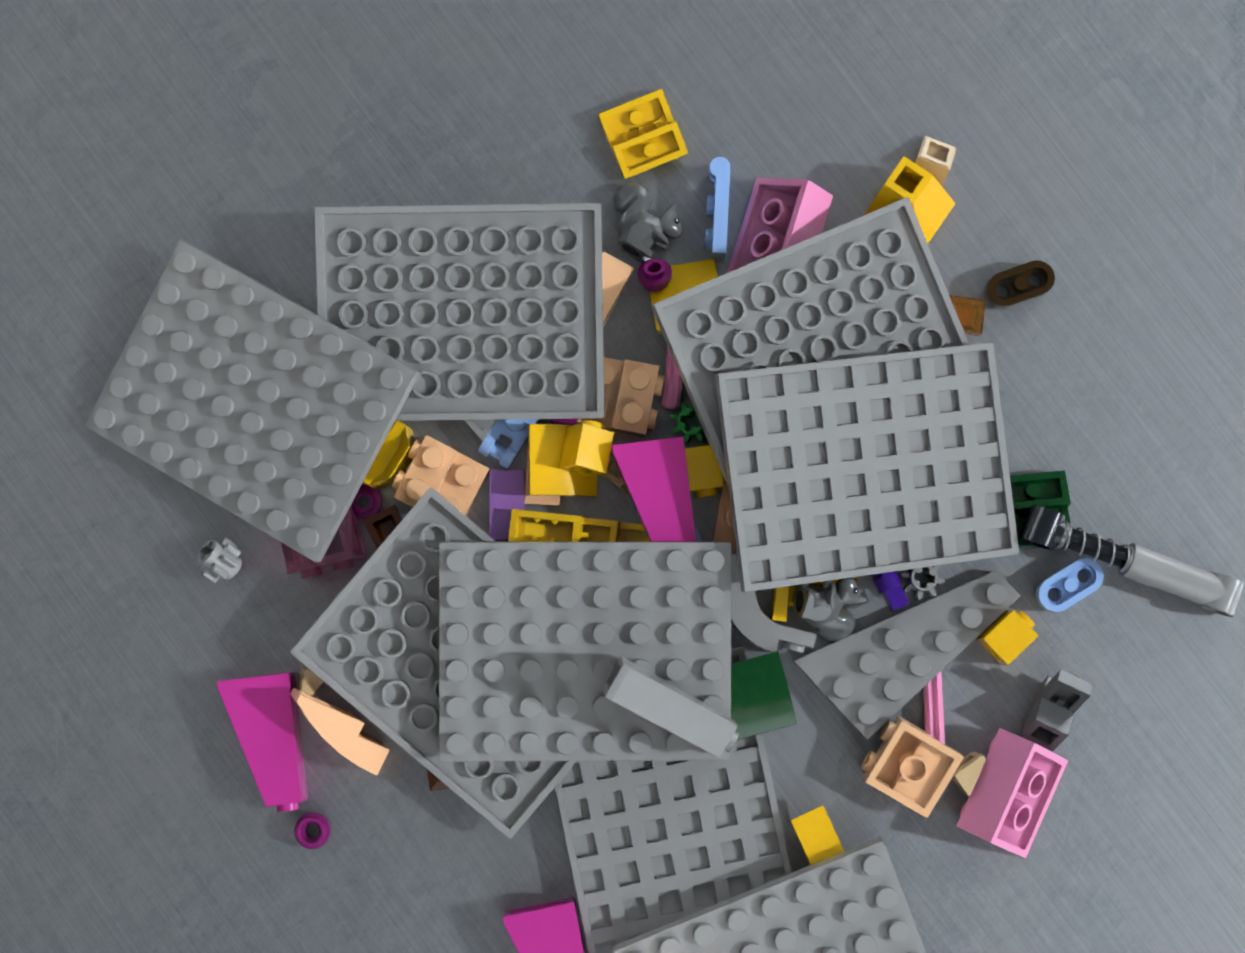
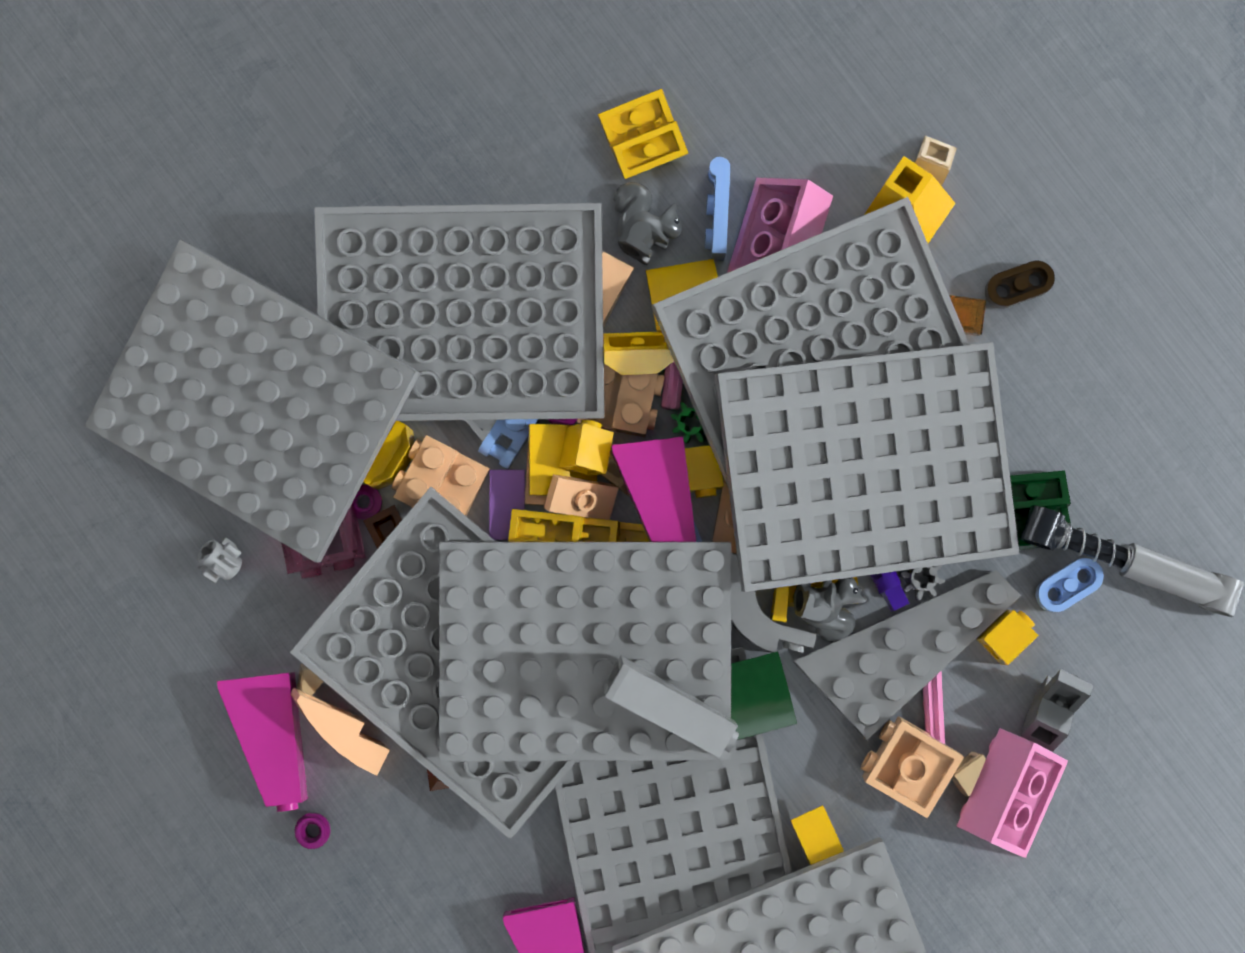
(580, 497): none -> light nougat plate
(636, 352): none -> yellow slope
(654, 274): magenta plate -> none

